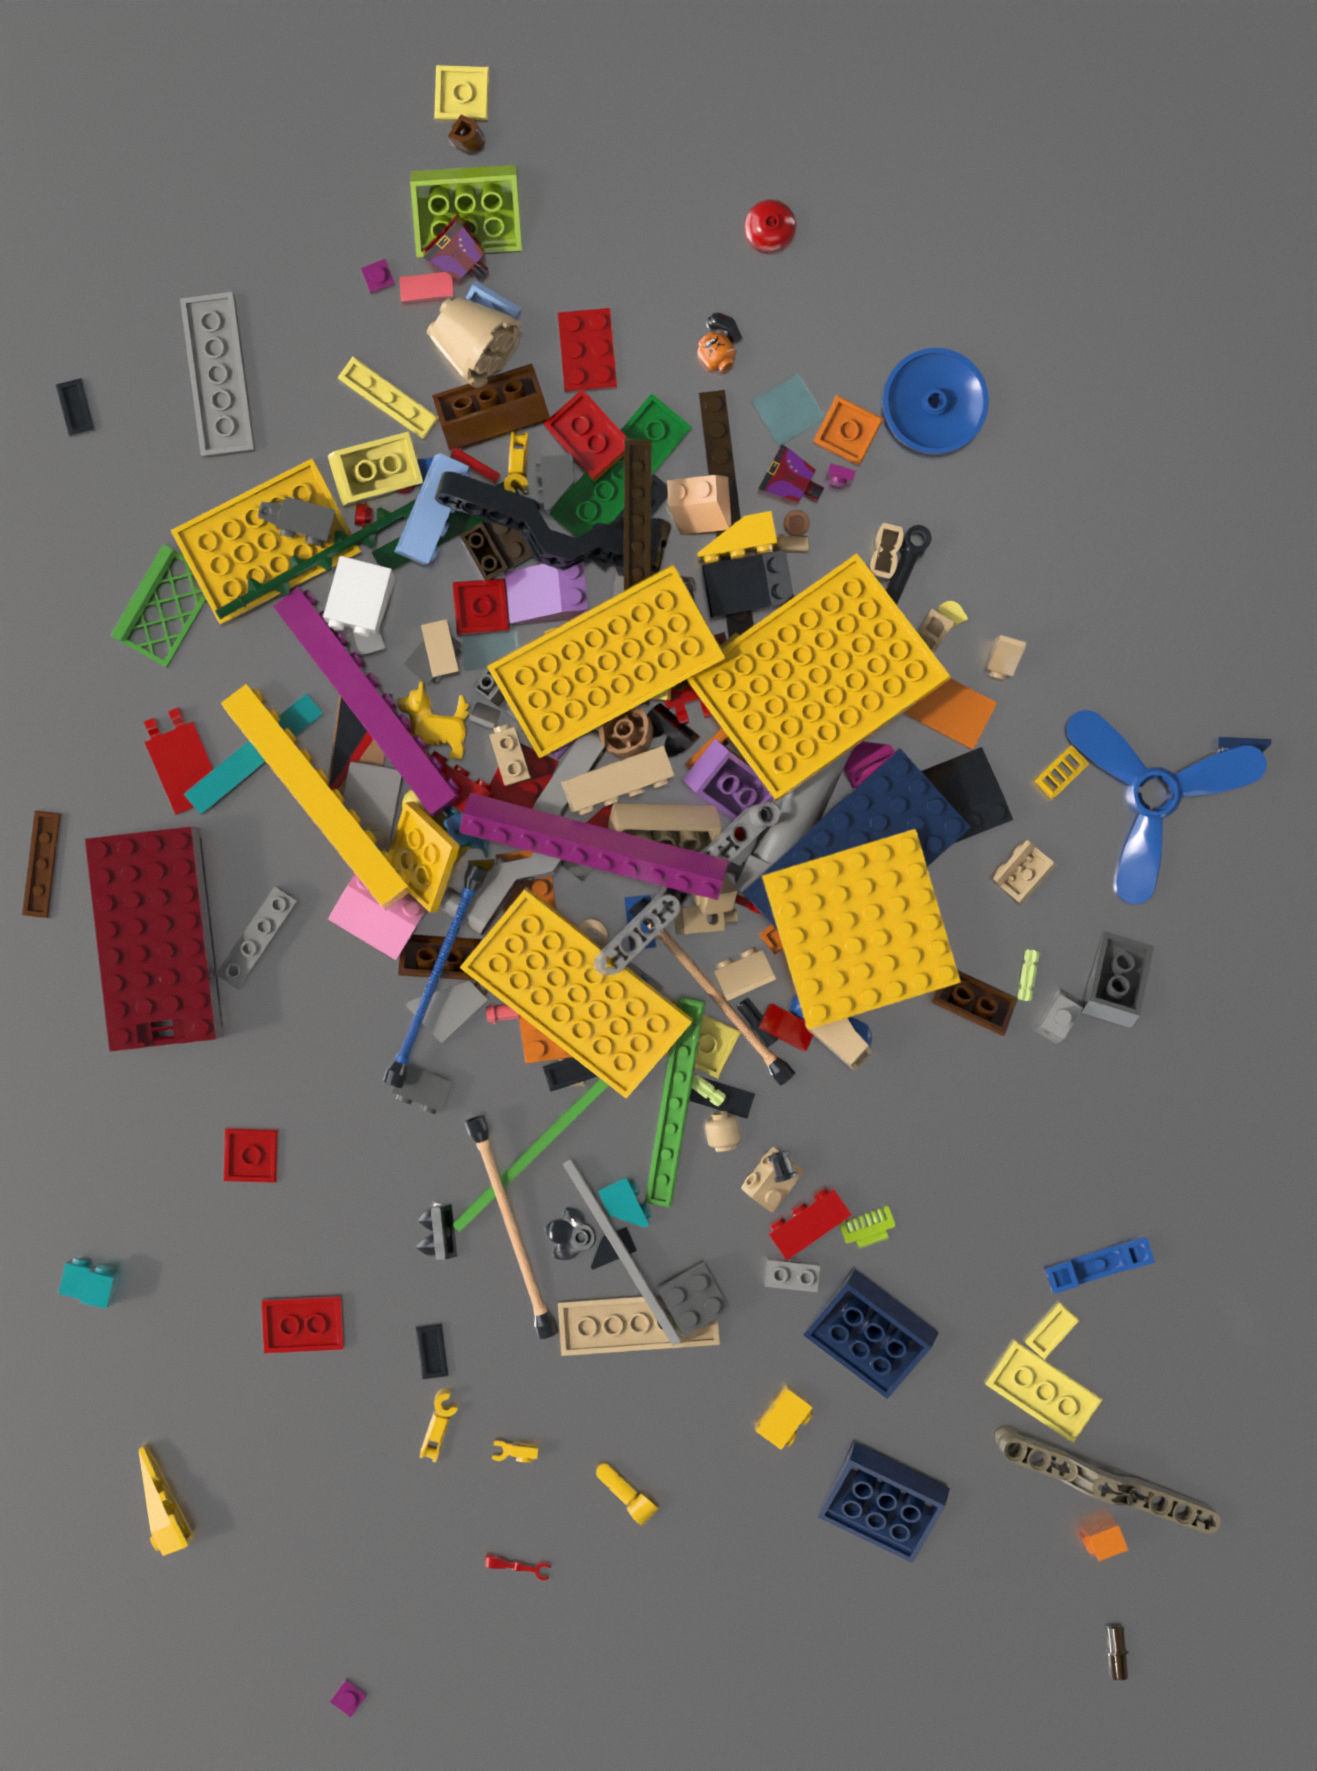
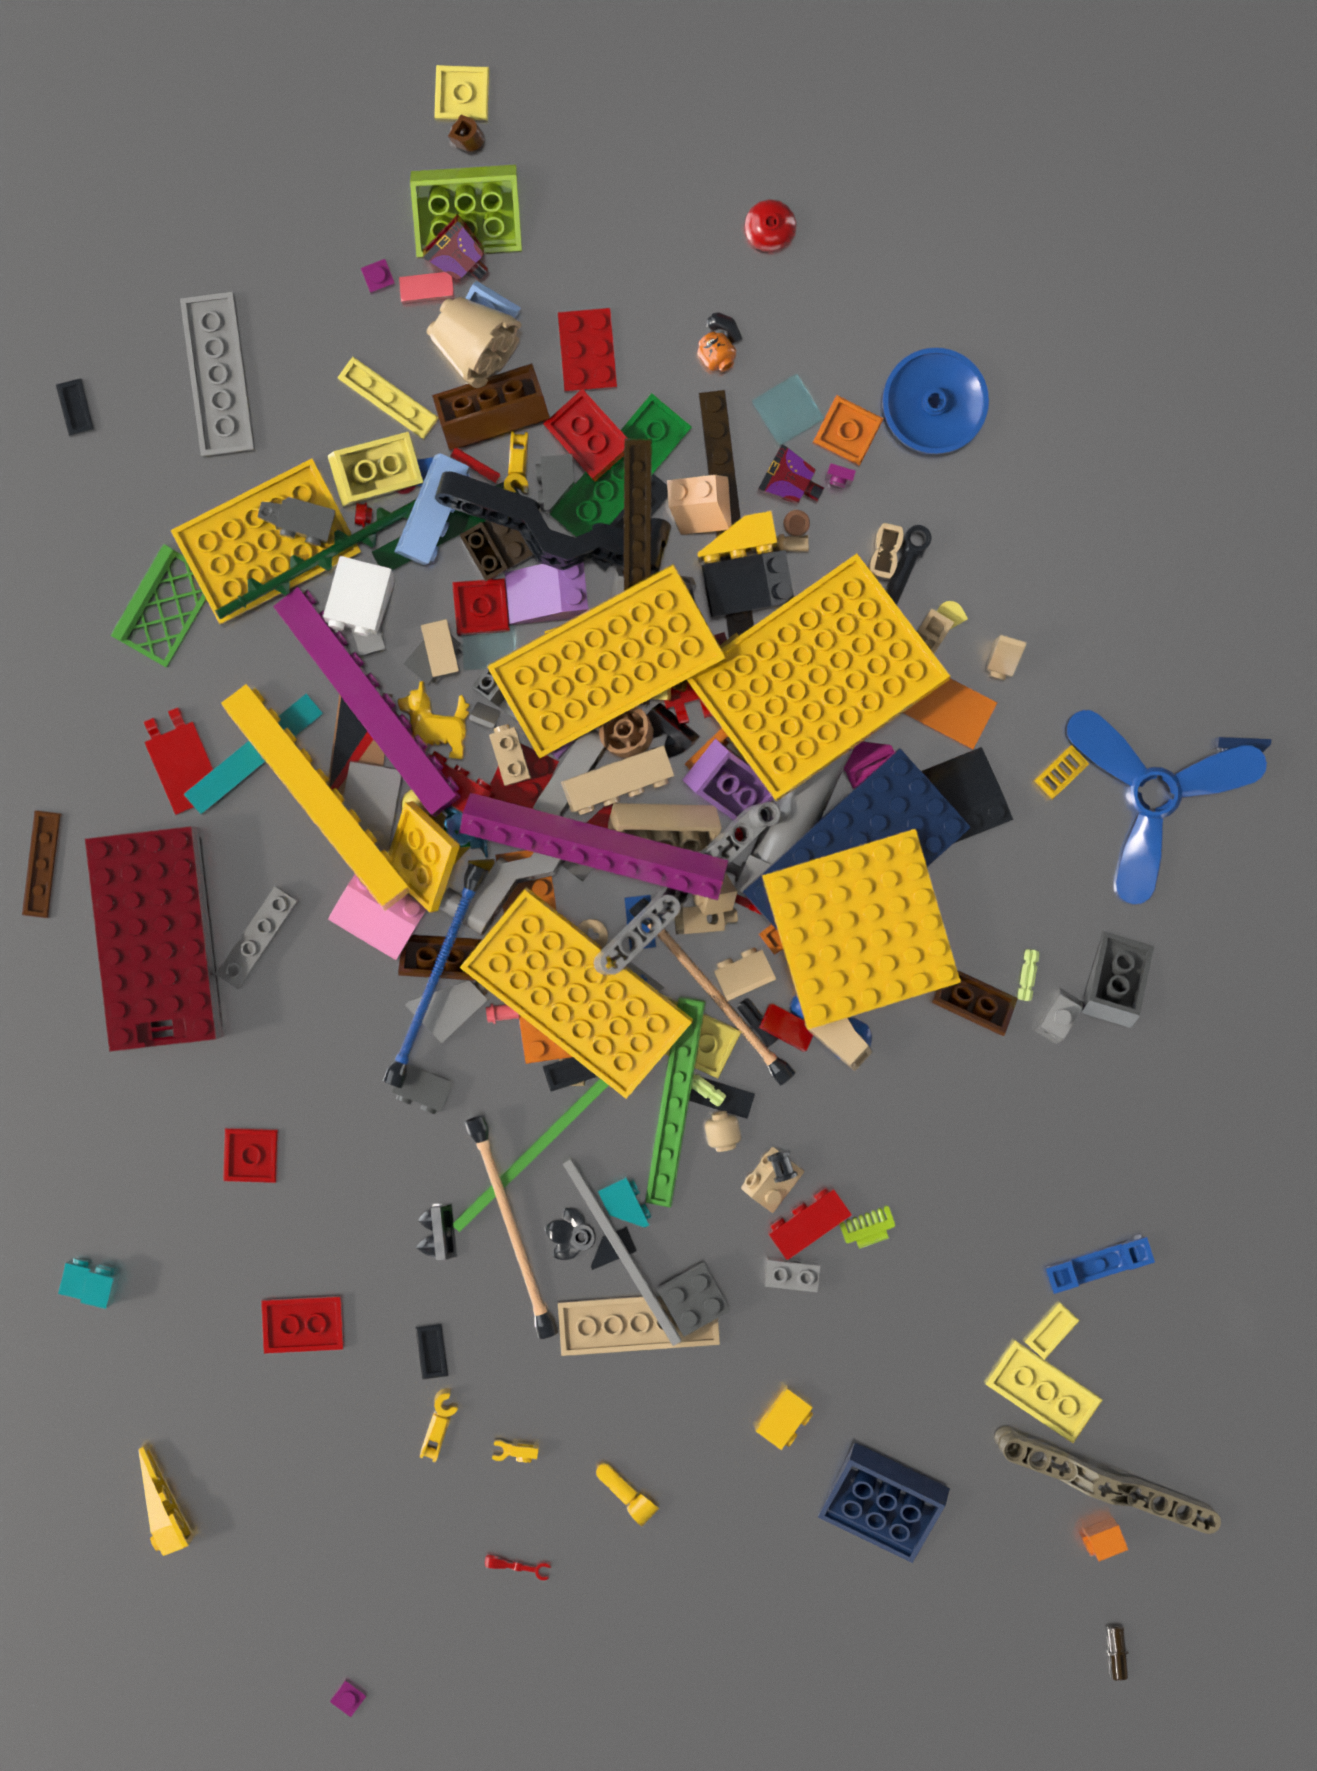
(871, 1334): dark blue slope -> none
(1024, 871): tan bracket -> none

